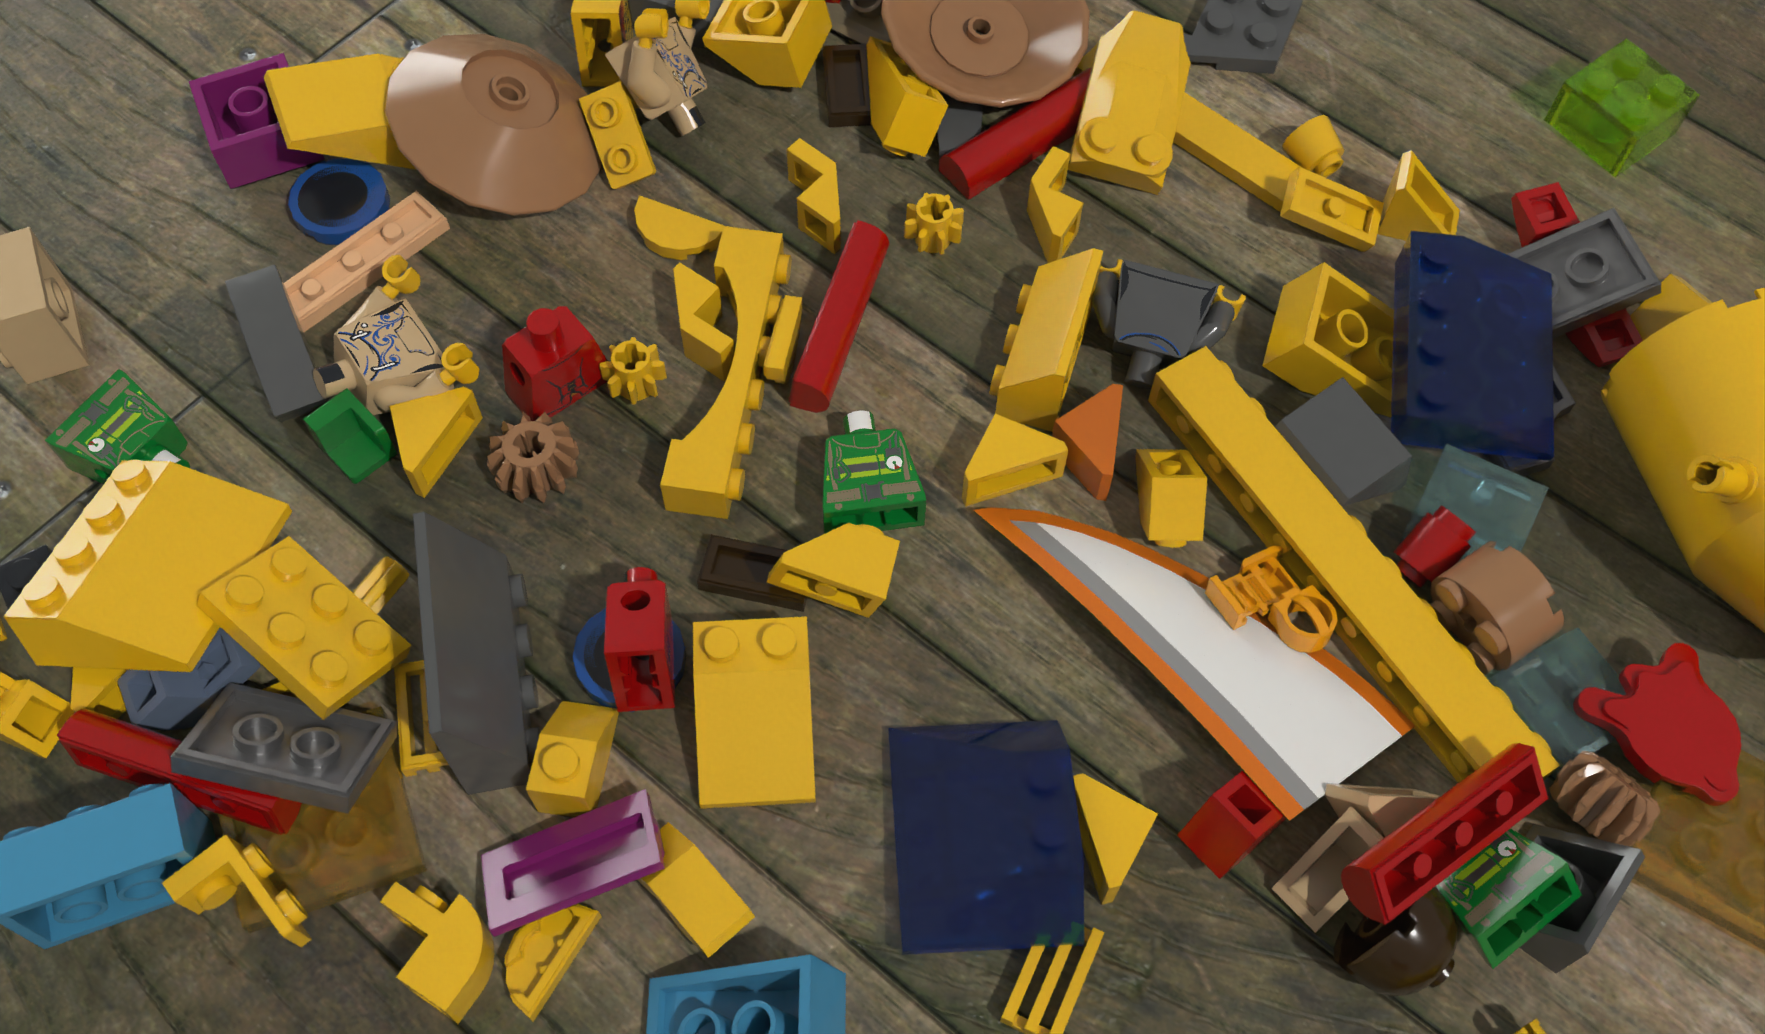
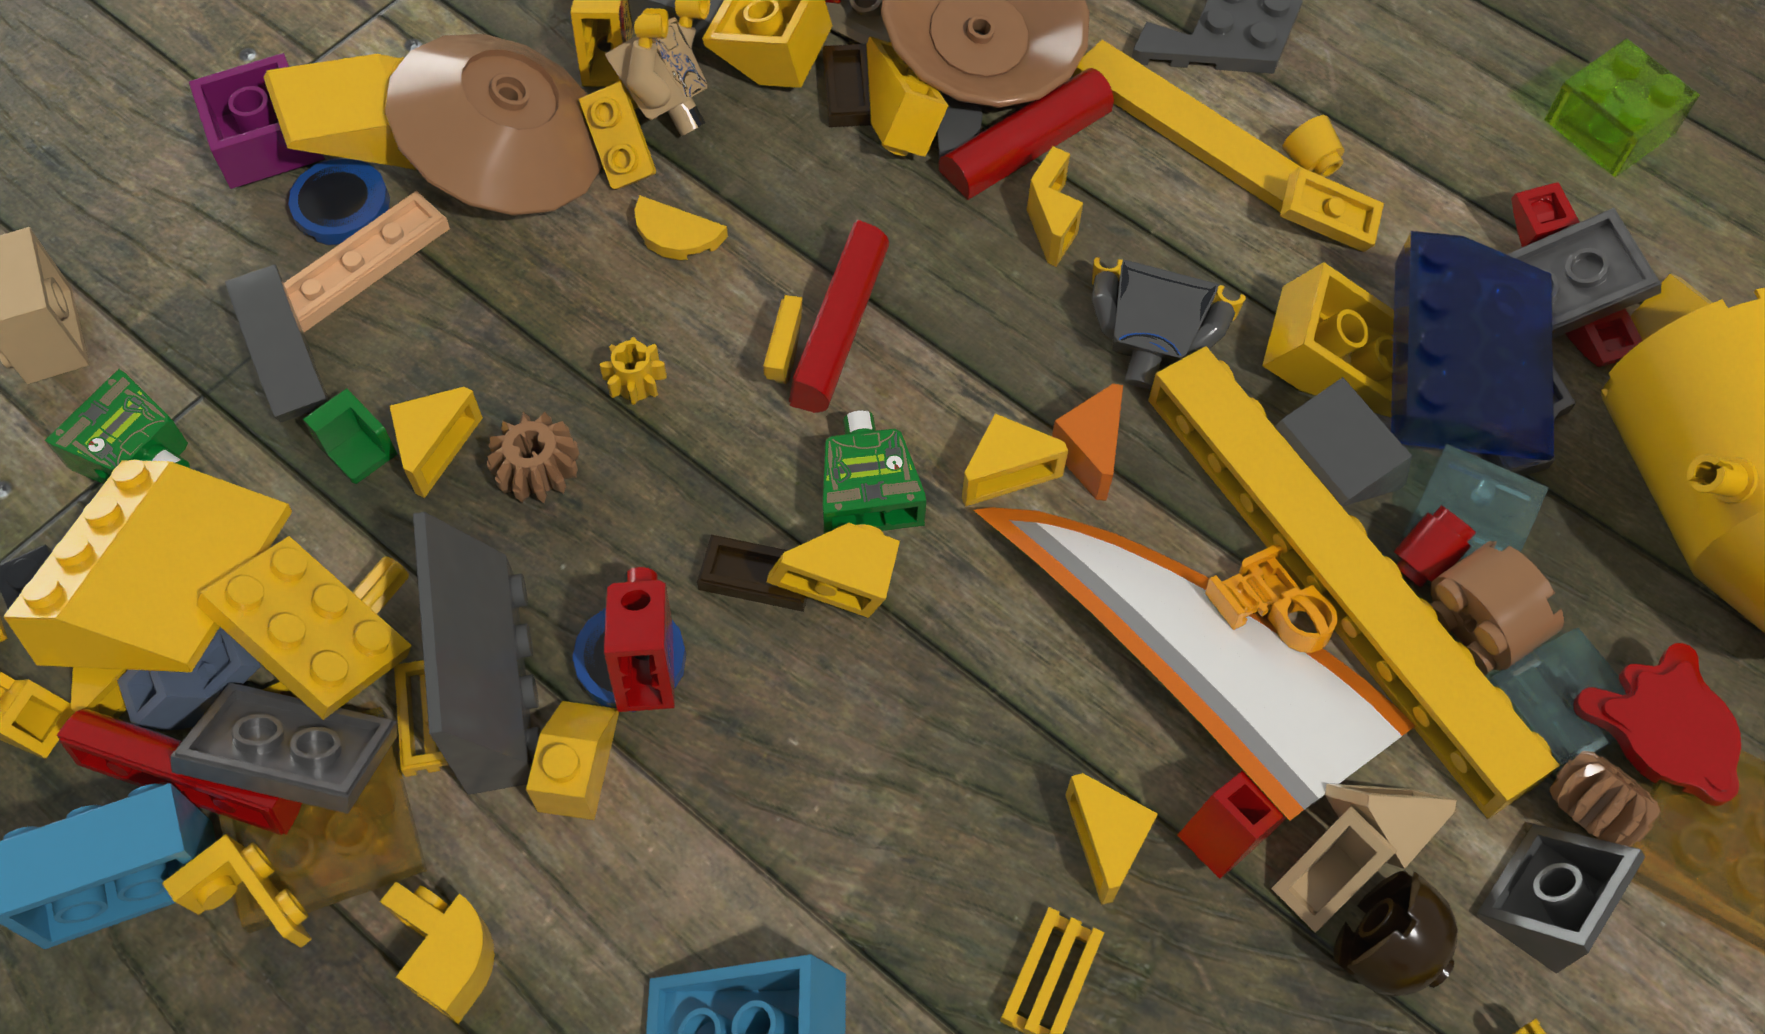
(387, 351): tan torso -> none
(543, 954): yellow tile -> none
(551, 363): red torso -> none
(571, 862): magenta piece -> none
(696, 894): yellow slope -> none
(698, 312): yellow slope -> none
(704, 467): yellow arch -> none
(753, 712): yellow slope -> none
(819, 203): yellow slope -> none
(933, 223): yellow gear -> none
(986, 837): clear blue slope -> none
(1046, 340): yellow slope -> none
(1132, 103): yellow slope -> none
(1171, 496): yellow slope -> none
(1416, 202): yellow slope -> none
(1445, 834): red brick -> none
(1508, 894): green torso -> none

